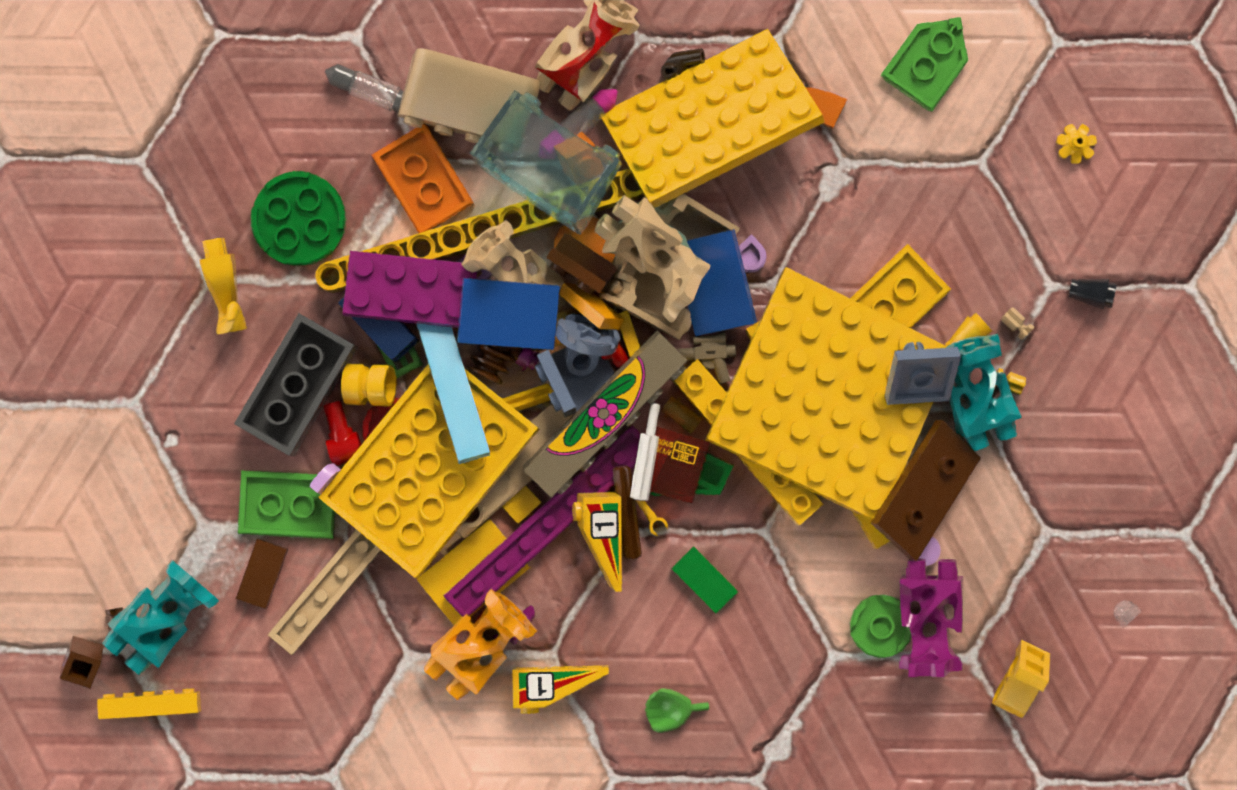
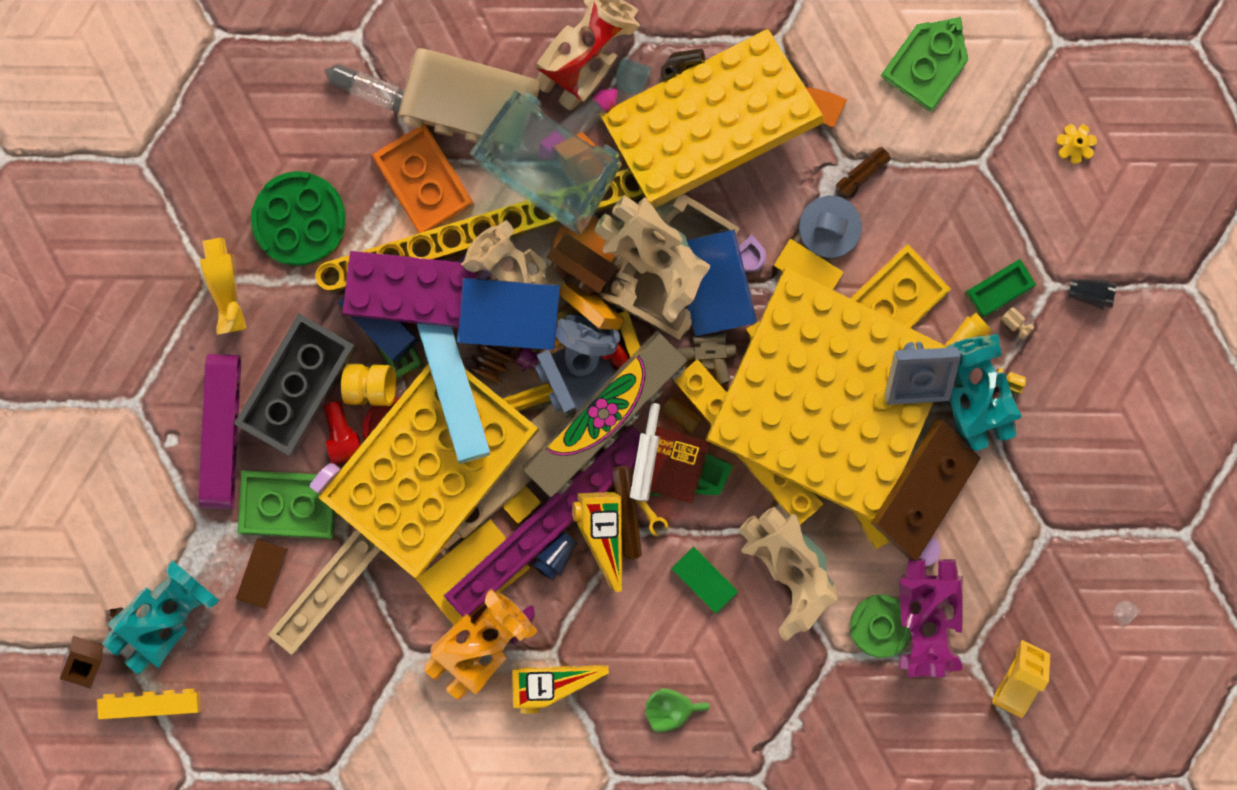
(219, 432): none -> magenta beam
(555, 557): none -> dark blue cone
(632, 76): none -> clear light blue tile
(781, 548): none -> tan hips
(808, 264): none -> yellow tile
(830, 227): none -> sand blue tile
(863, 172): none -> reddish brown axle
(1000, 288): none -> green tile

